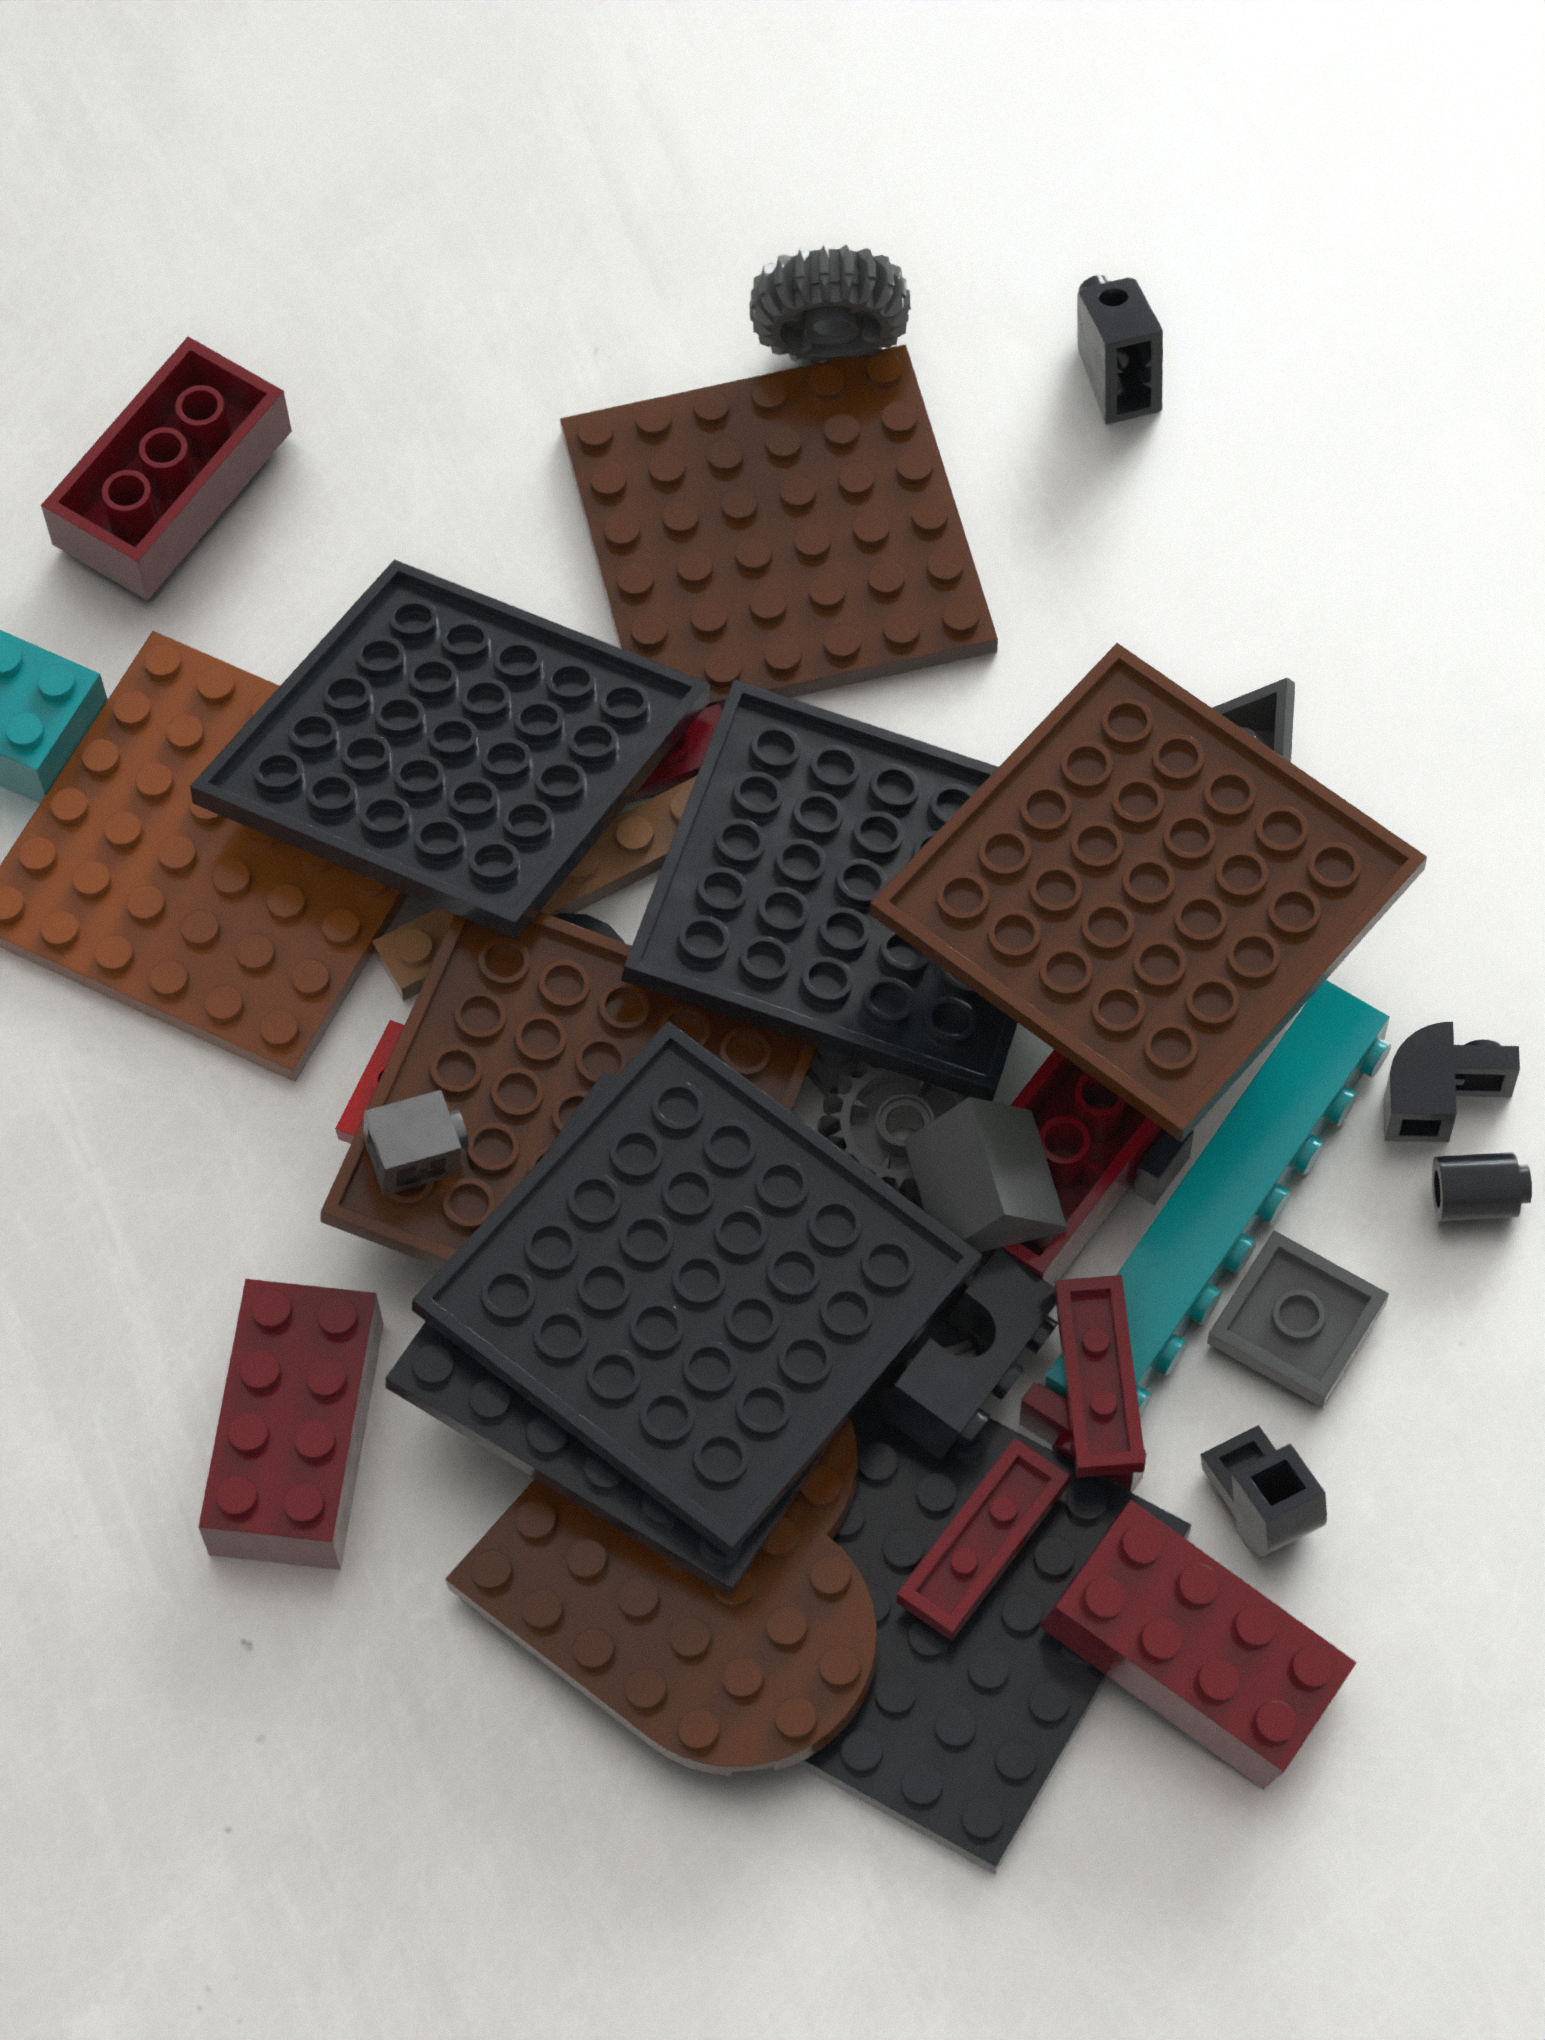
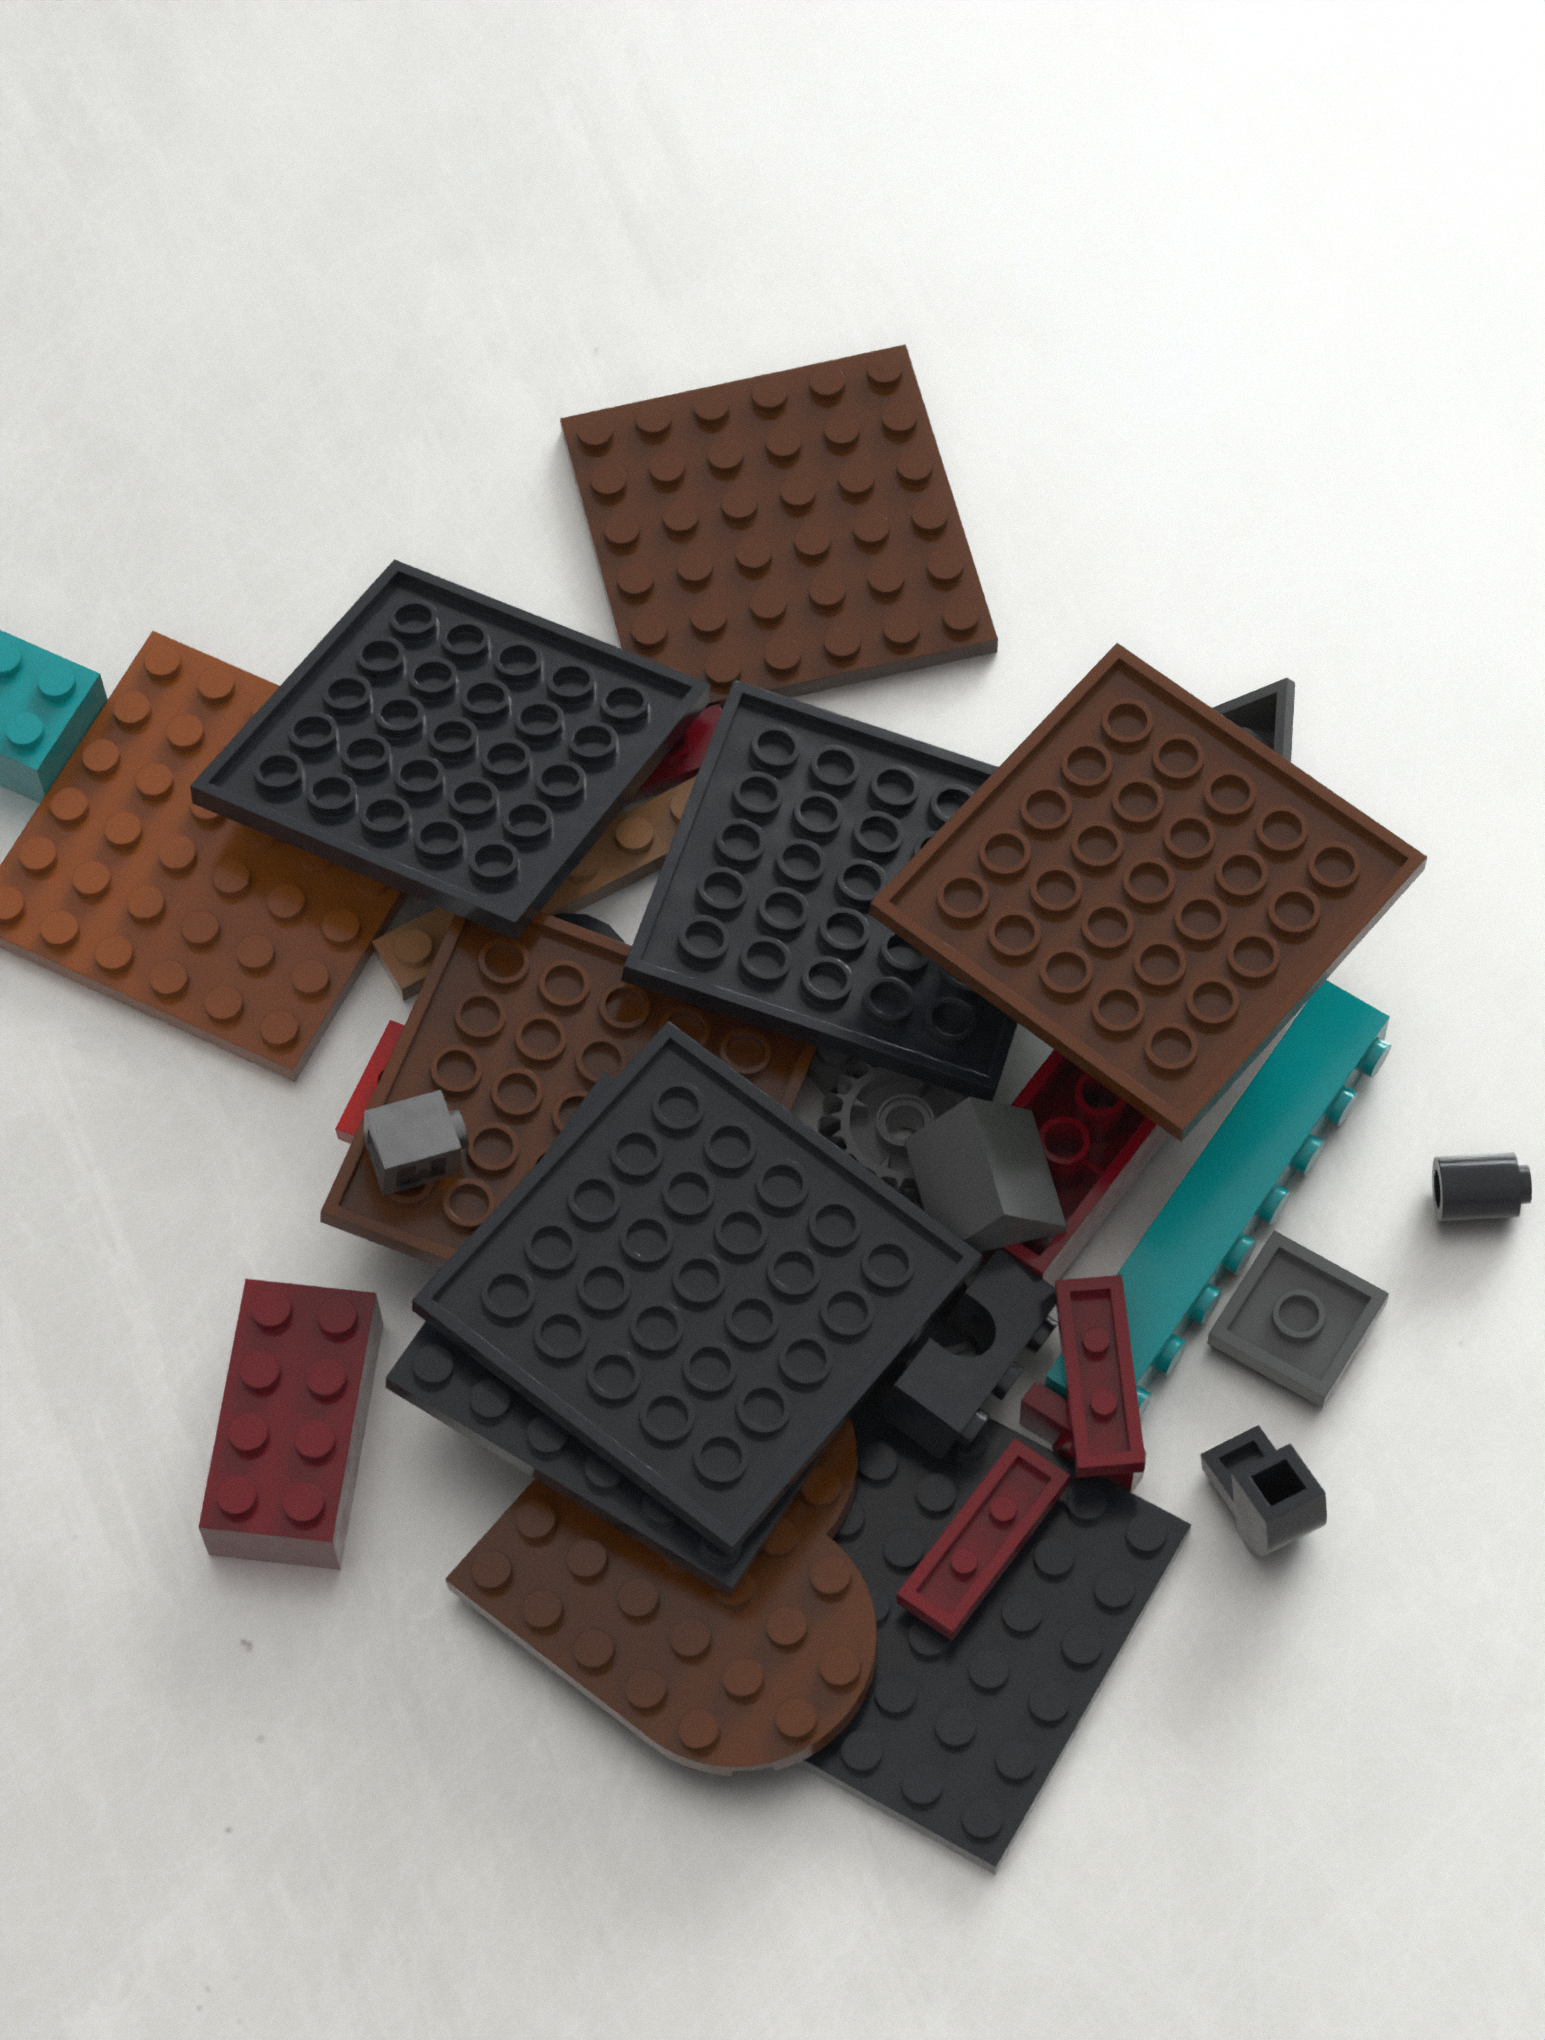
(167, 468): dark red brick -> none
(829, 304): dark grey gear -> none
(1120, 319): black torso -> none
(1161, 1165): black tile -> none
(1198, 1645): dark red brick -> none
(1432, 1072): black brick -> none

